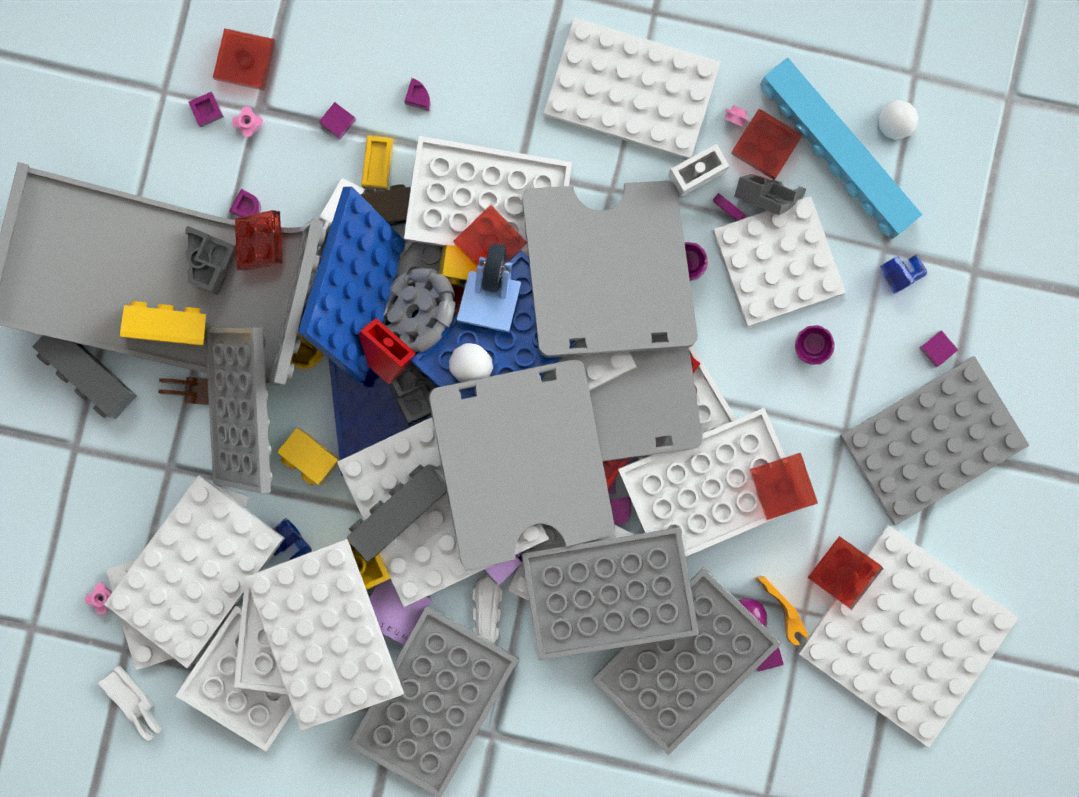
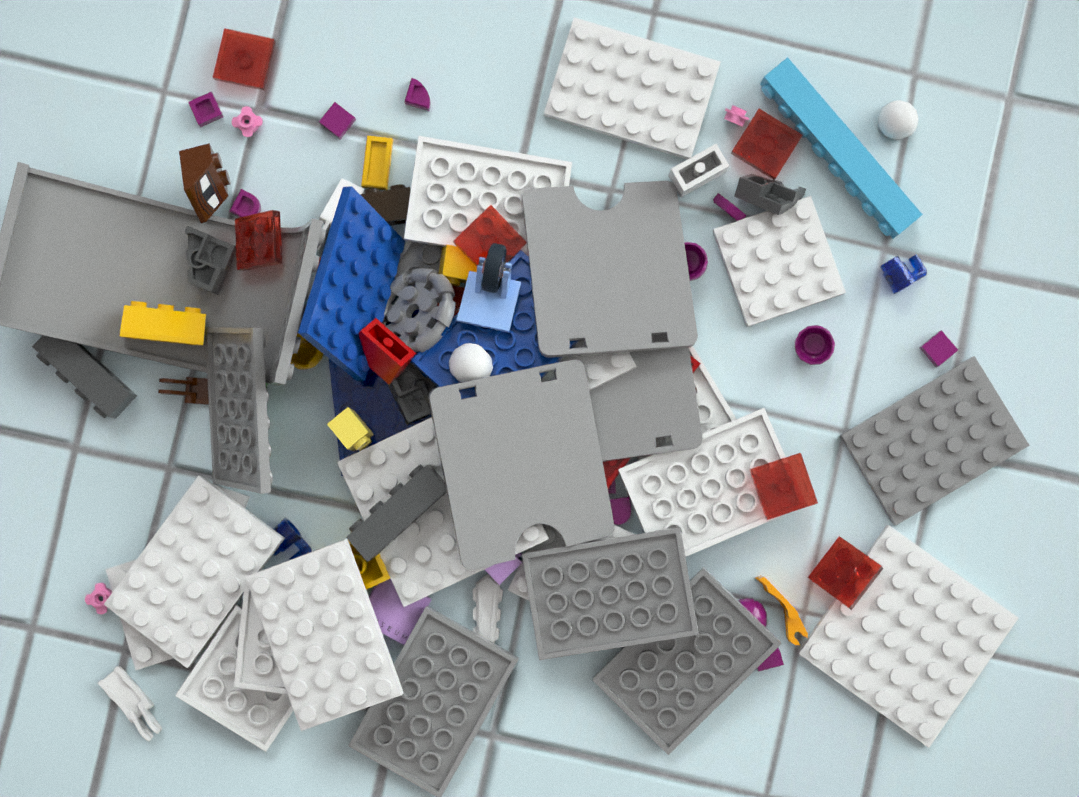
(204, 180): none -> reddish brown slope
(308, 456): yellow brick -> none
(351, 430): none -> light yellow brick

